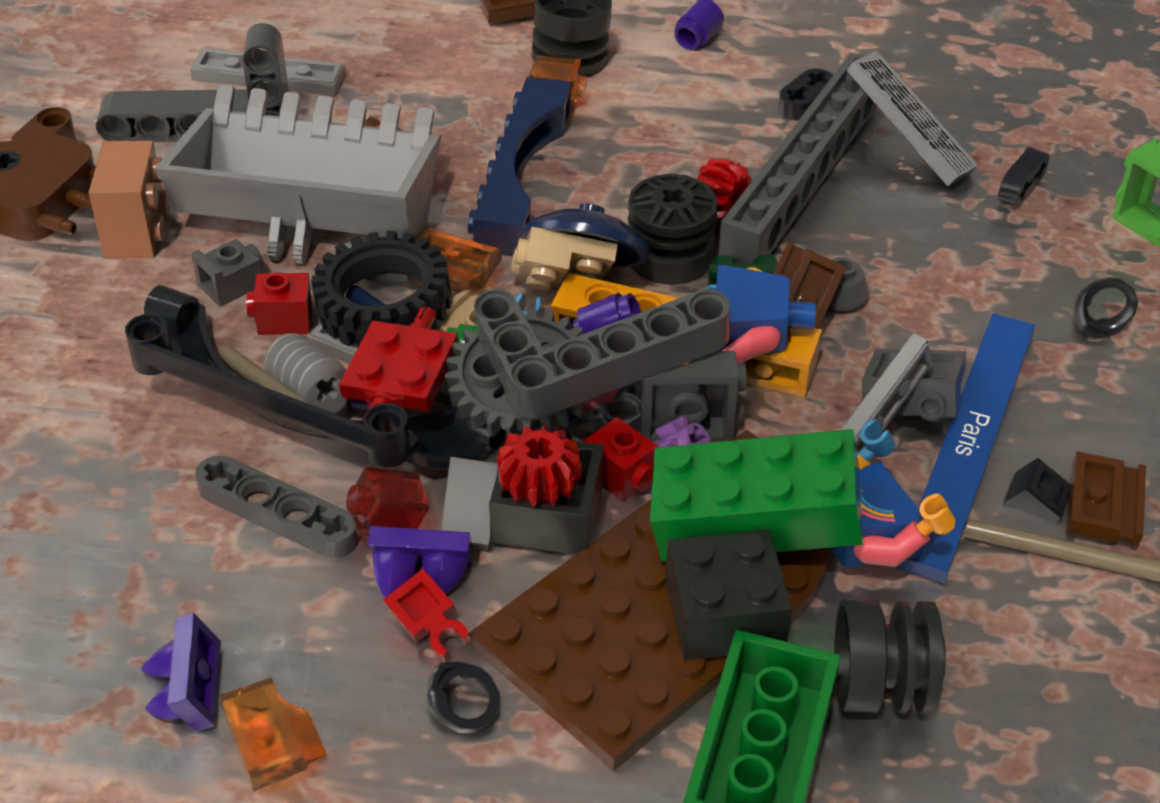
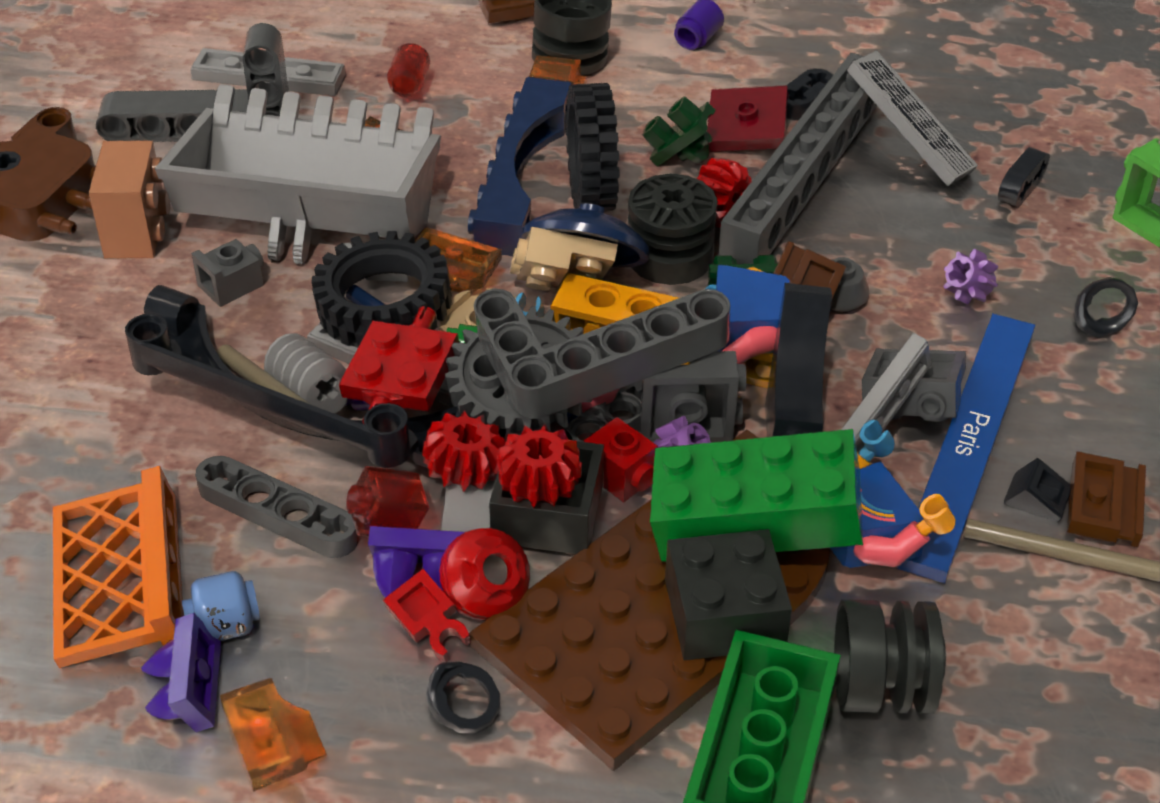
(158, 568): none -> orange fence
(224, 604): none -> medium blue head
(281, 303): red brick -> none
(408, 69): none -> clear red brick
(462, 450): none -> red gear
(464, 577): none -> red piece
(592, 145): none -> black tyre
(606, 312): dark purple brick -> none
(686, 138): none -> dark green hips
(748, 118): none -> dark red plate
(797, 363): none -> black arch
(970, 276): none -> medium lavender gear

